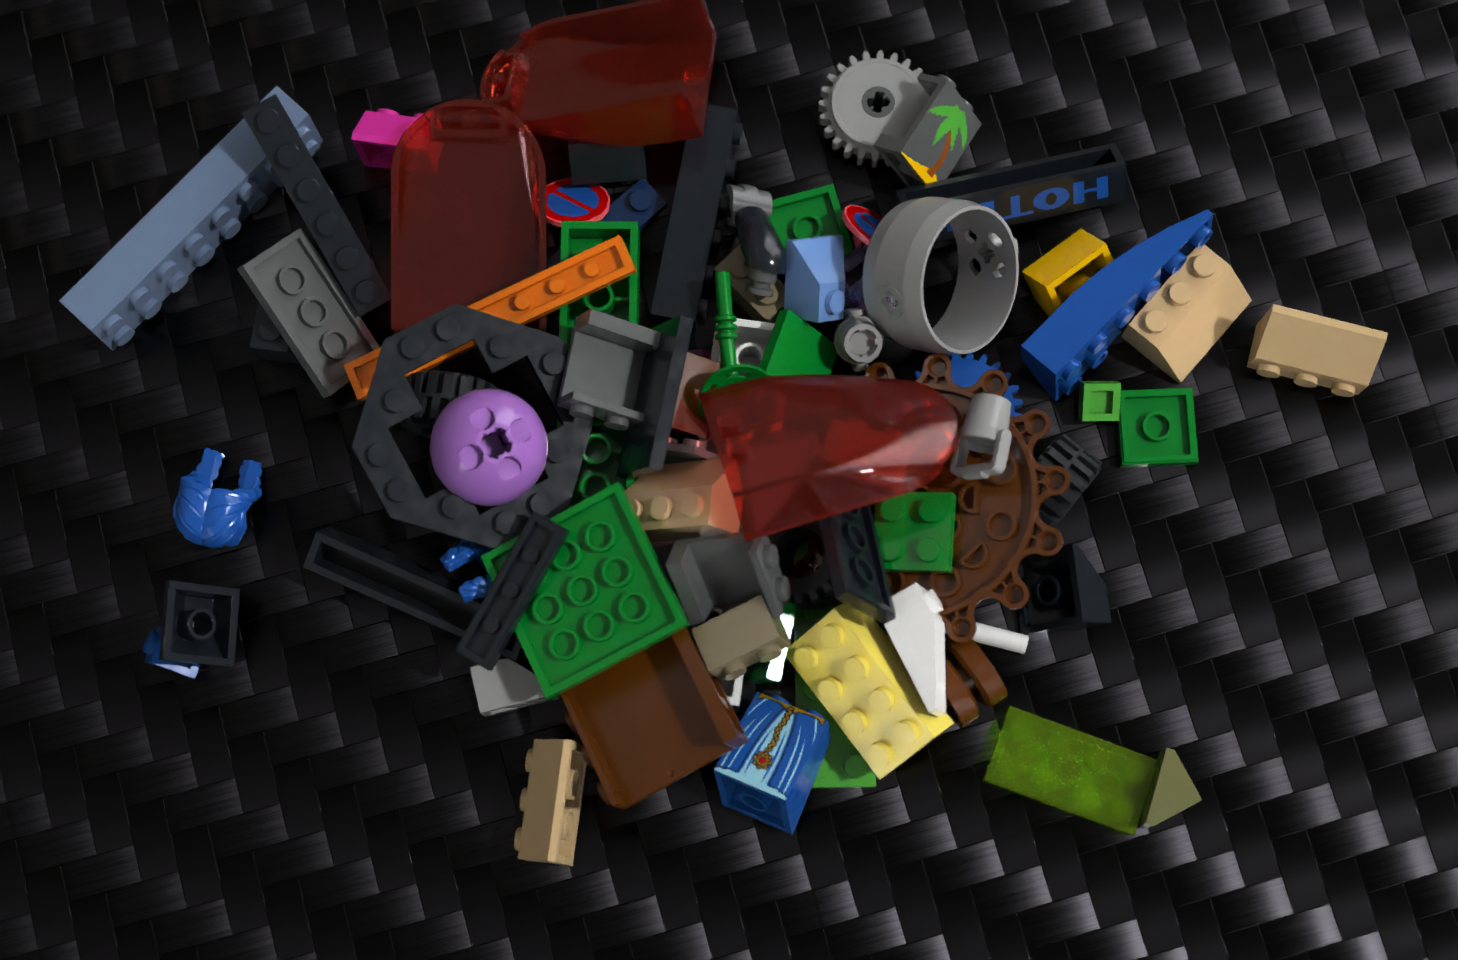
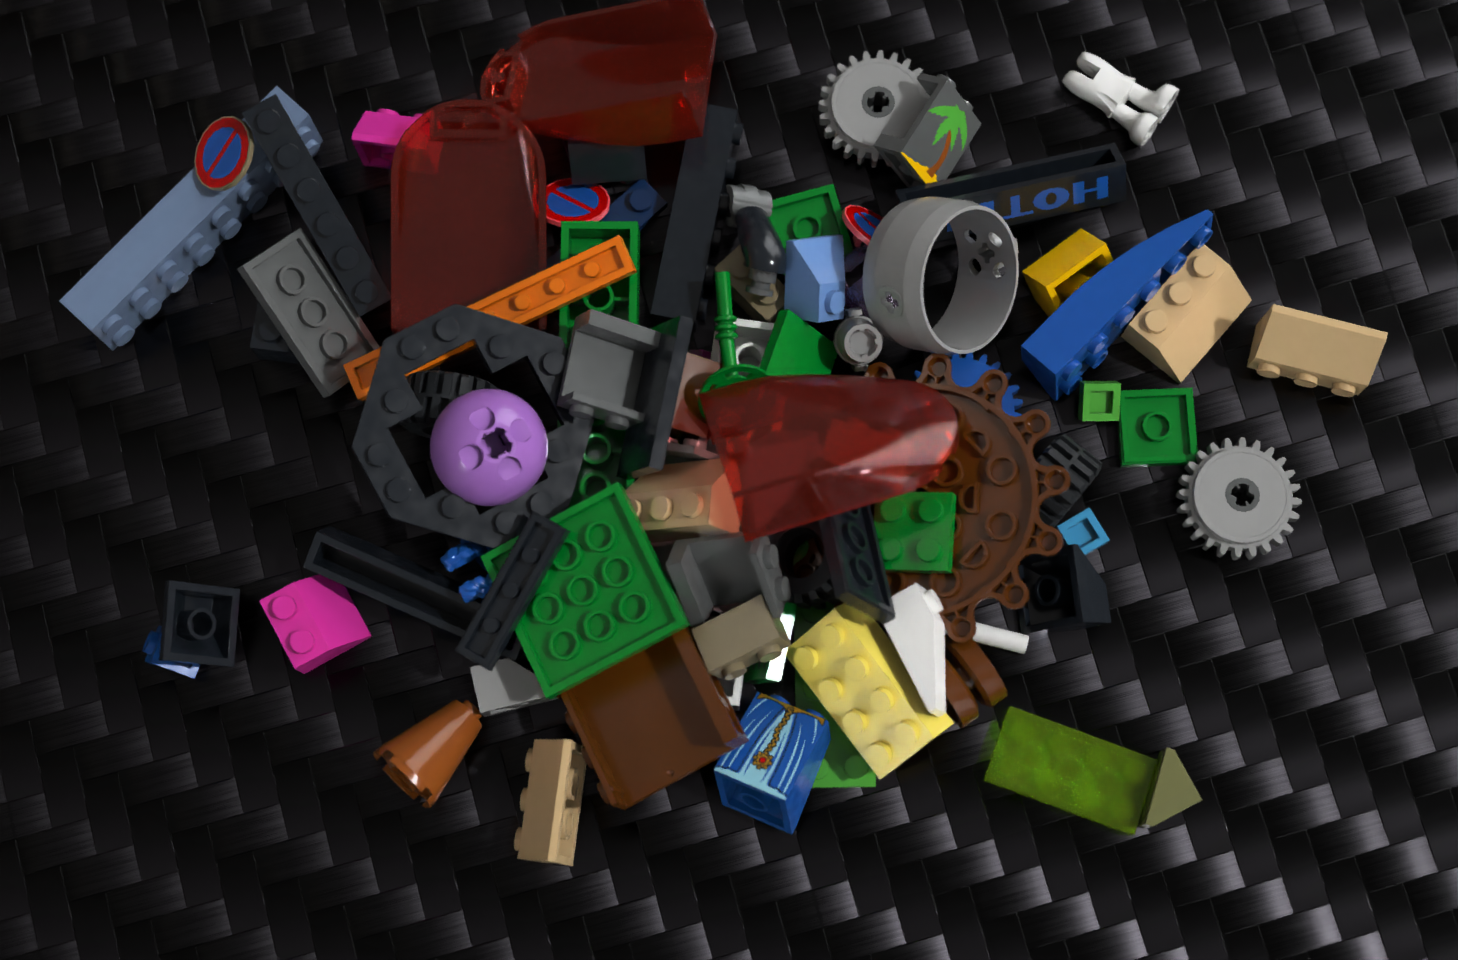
(215, 515): blue hair -> none
(224, 153): none -> piece
(315, 621): none -> dark pink slope
(431, 750): none -> dark orange cone
(984, 432): light grey piece -> none
(1084, 531): none -> dark azure plate
(1112, 89): none -> white piece
(1263, 490): none -> light grey gear

